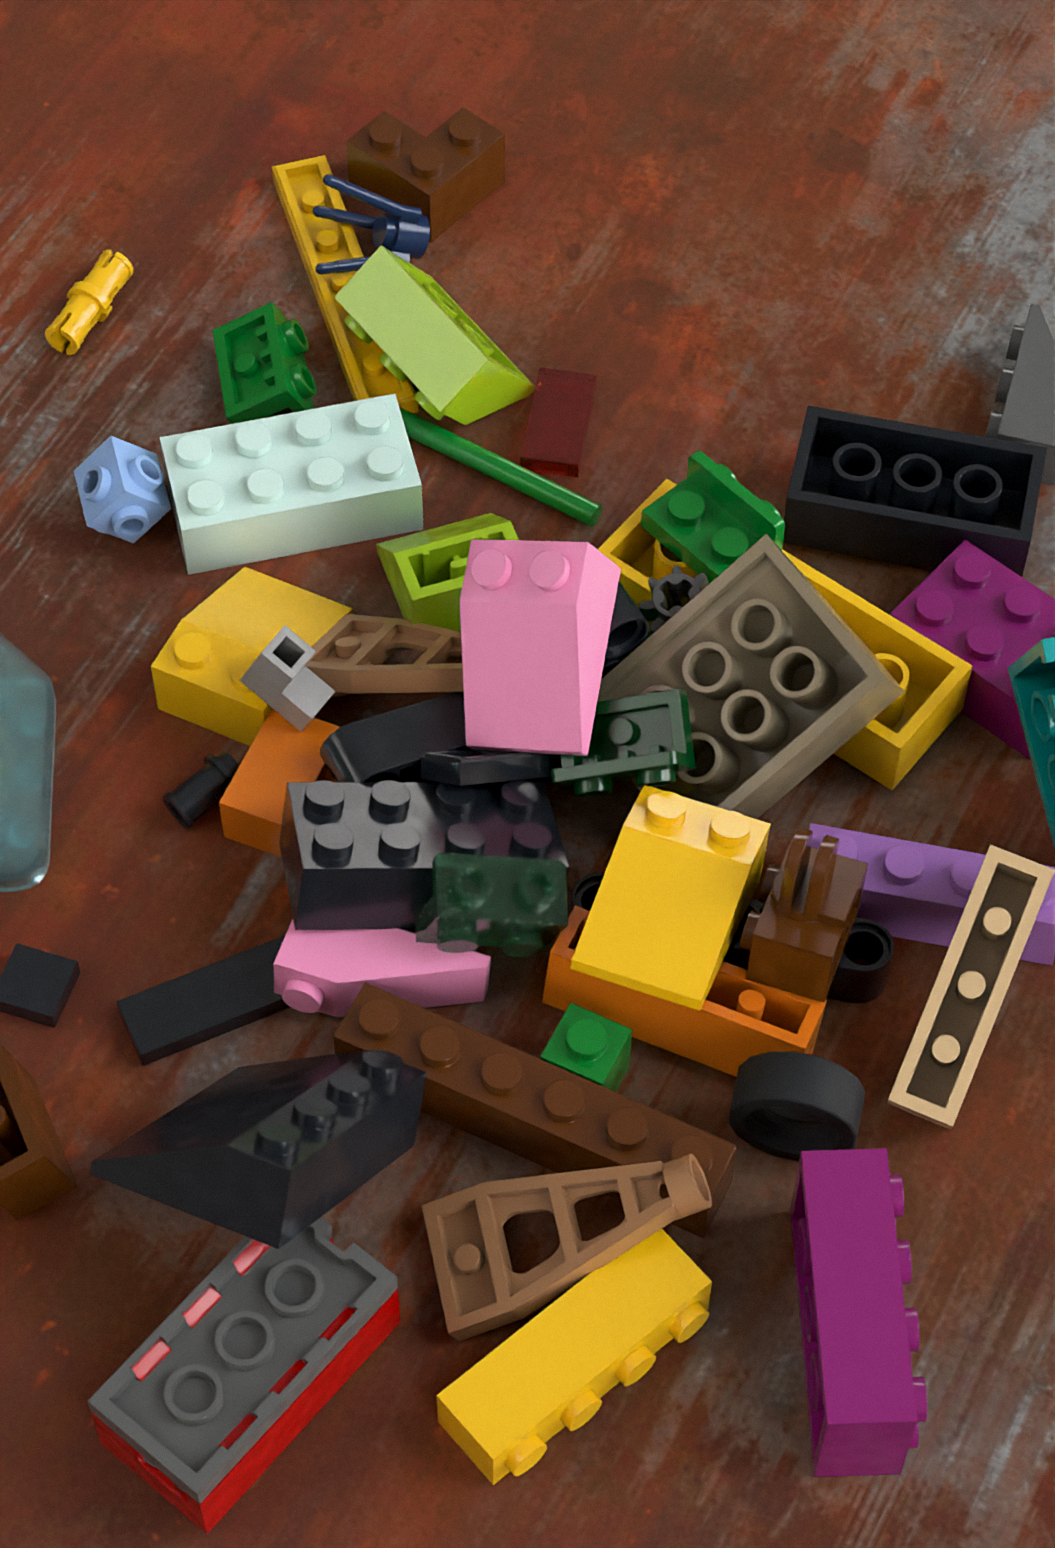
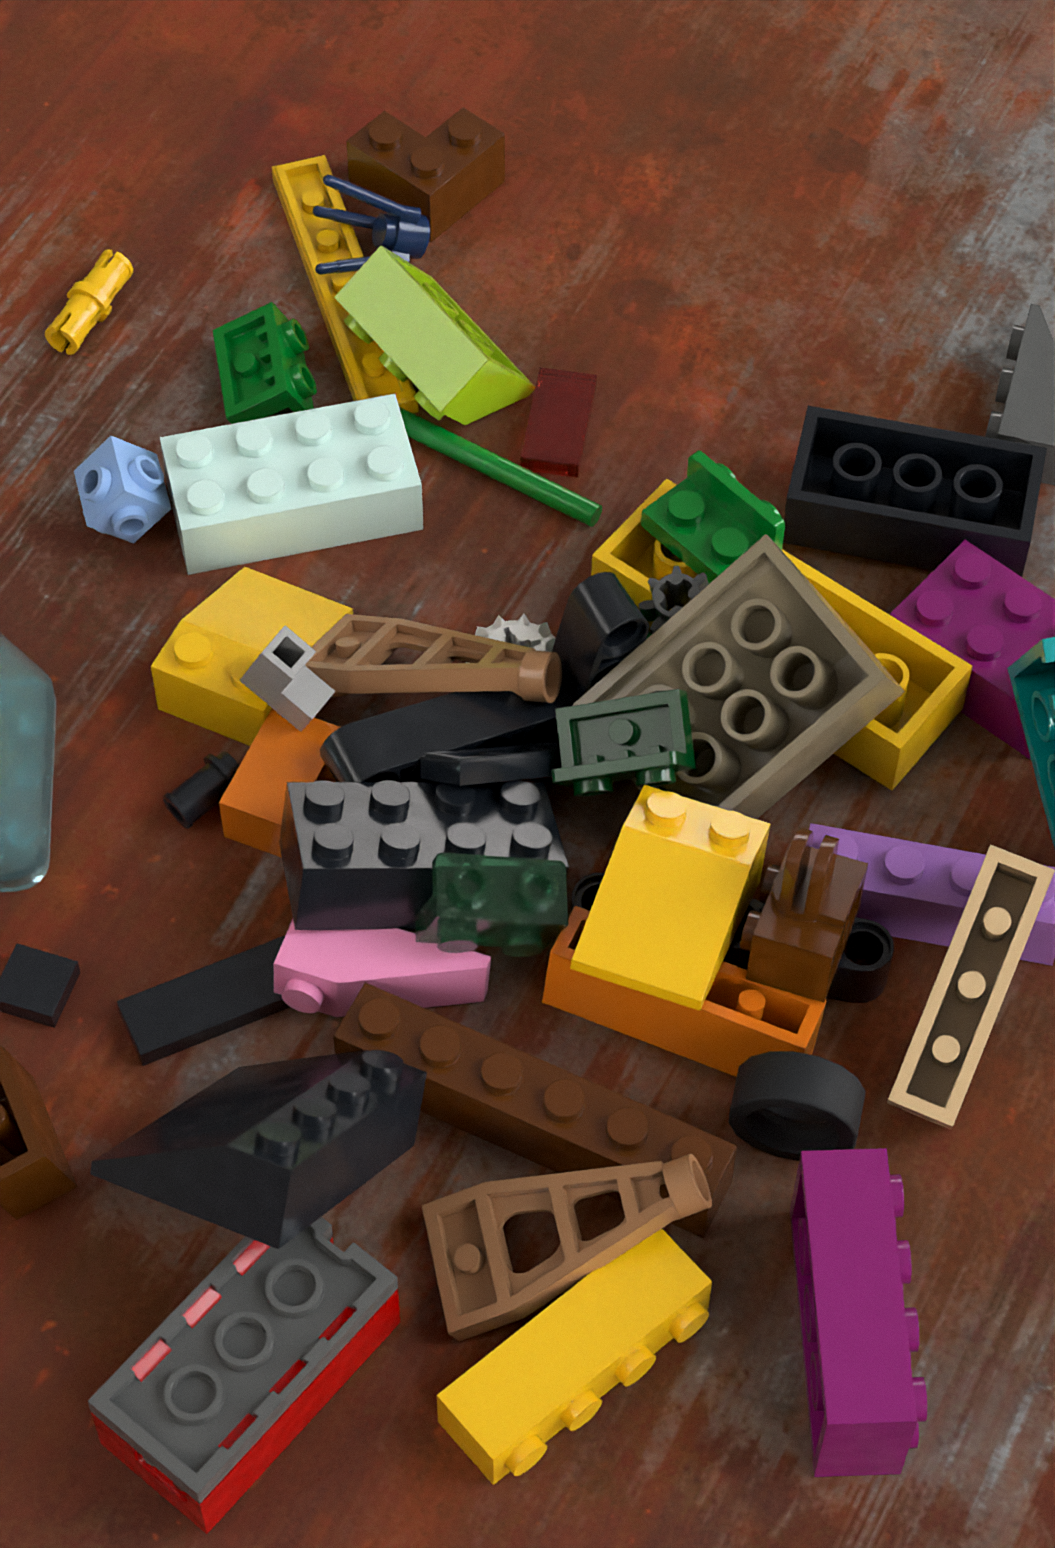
(431, 565): lime slope -> none
(534, 643): bright pink slope -> none
(590, 1047): green brick -> none

